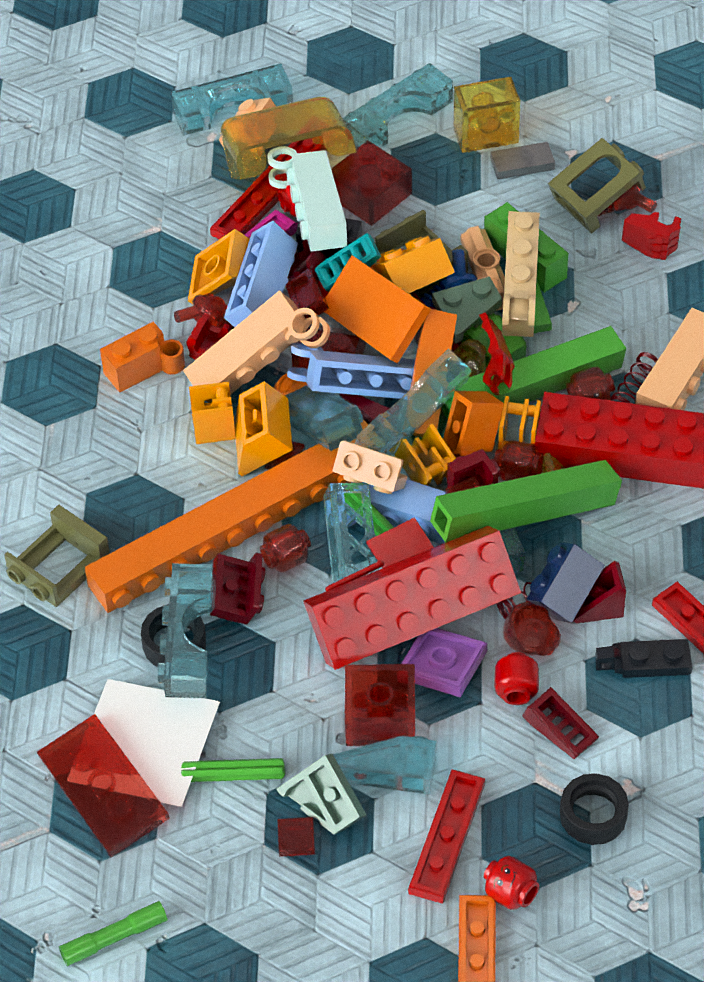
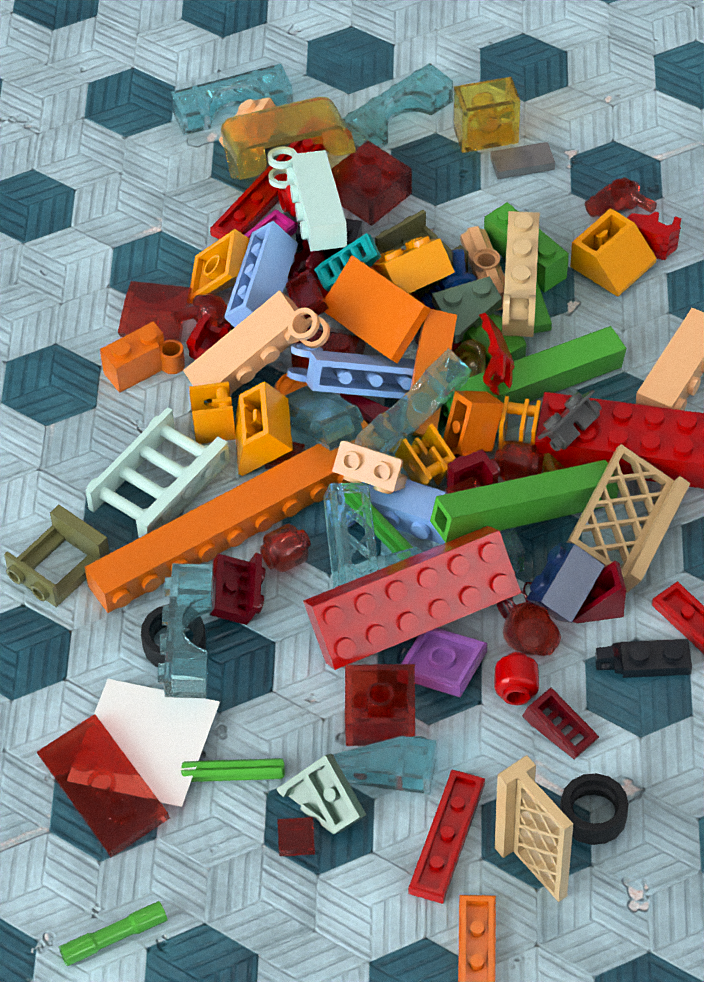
(154, 303): none -> clear red slope
(172, 499): none -> light aqua fence
(391, 547): red piece -> none
(511, 882): red head -> none
(533, 827): none -> tan fence
(561, 428): none -> dark grey hinge
(587, 211): olive panel -> none
(591, 384): clear red head -> none
(612, 253): none -> light orange slope
(642, 365): dark red piece -> none
(654, 524): none -> tan fence

